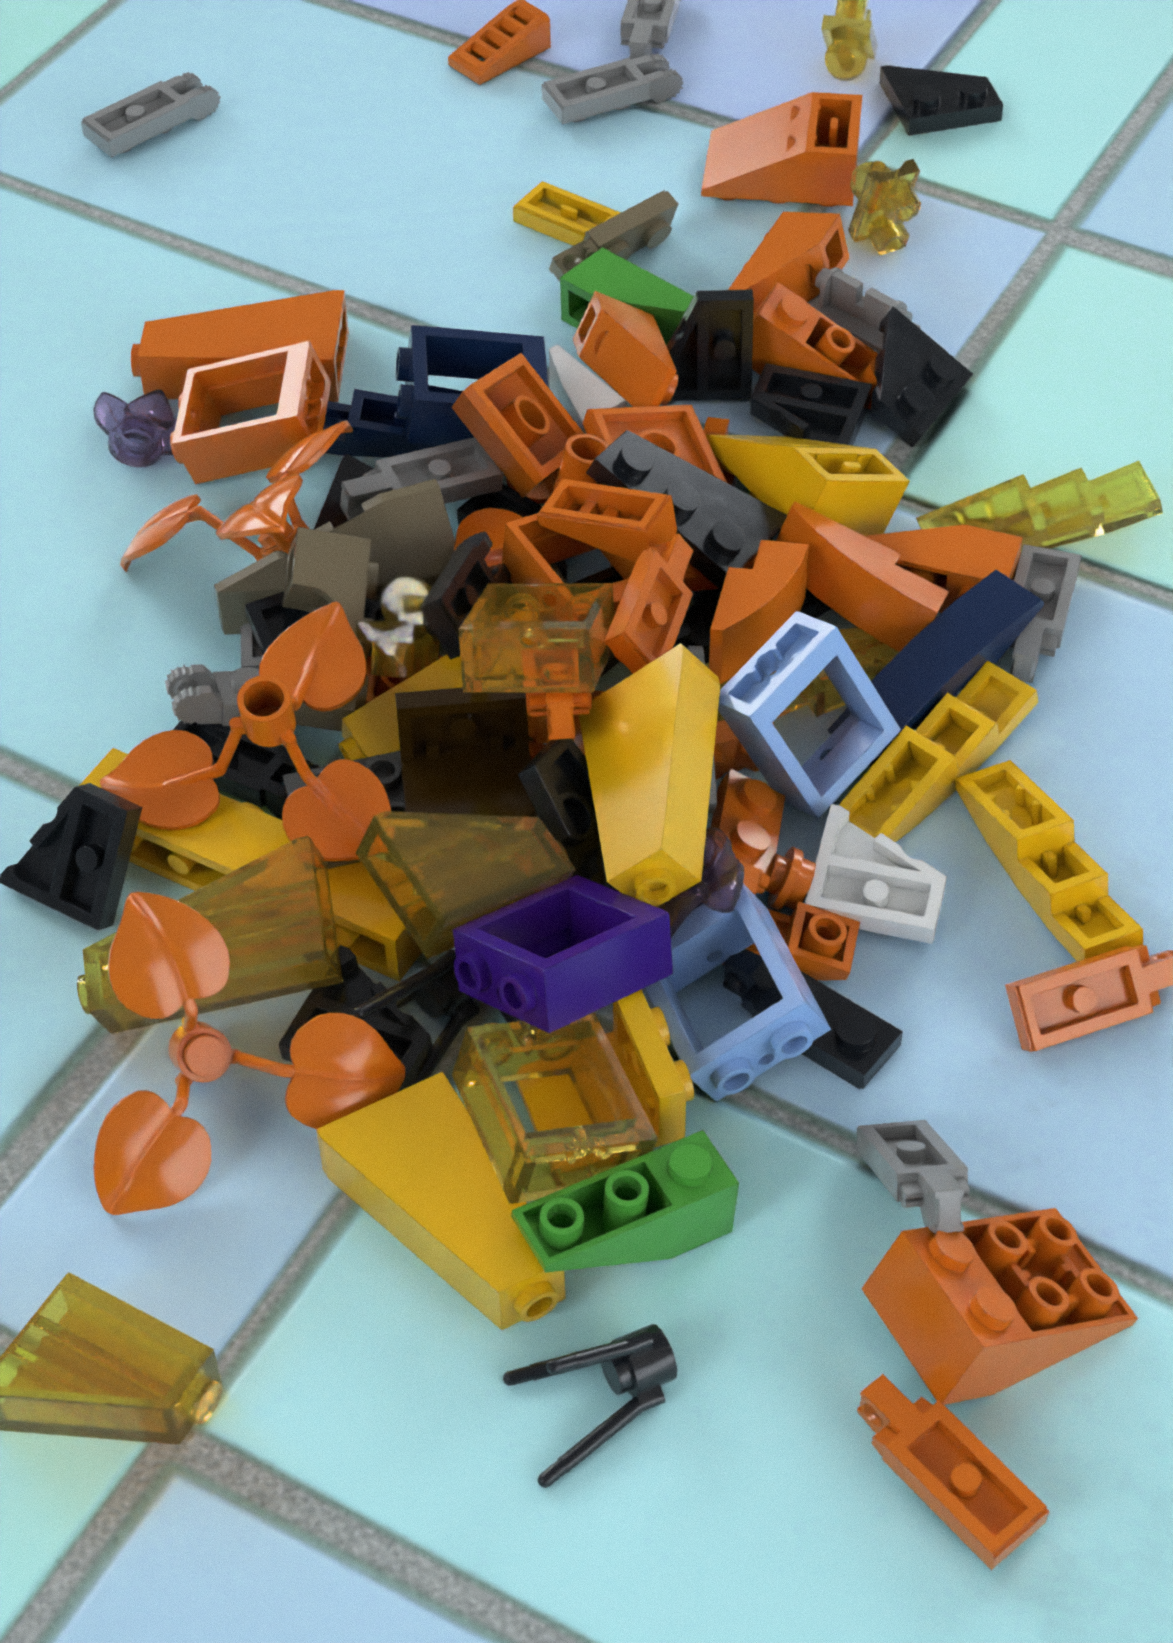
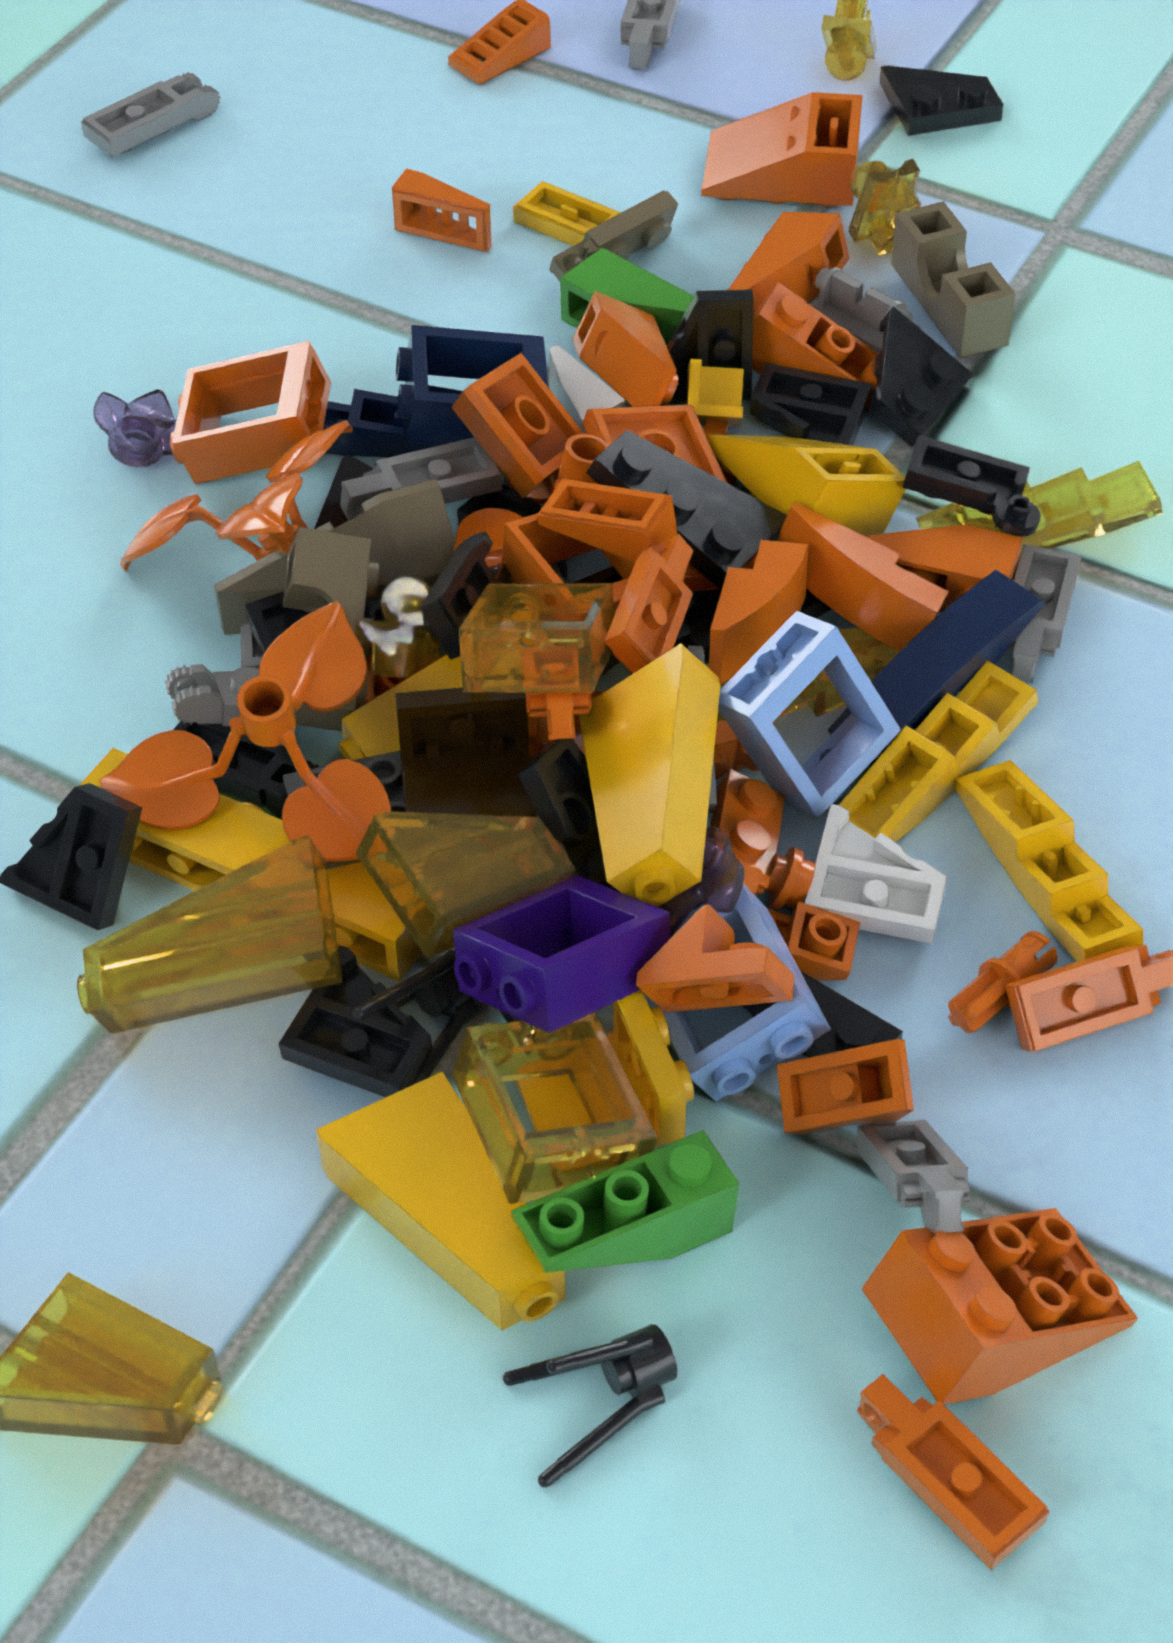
(164, 961): orange plant -> none
(213, 336): orange slope -> none
(416, 205): none -> orange slope
(611, 87): light grey hinge -> none
(708, 971): none -> orange slope
(715, 392): none -> yellow panel
(846, 1088): none -> orange slope
(965, 303): none -> dark tan arch
(974, 482): none -> black hinge
(988, 993): none -> orange axle

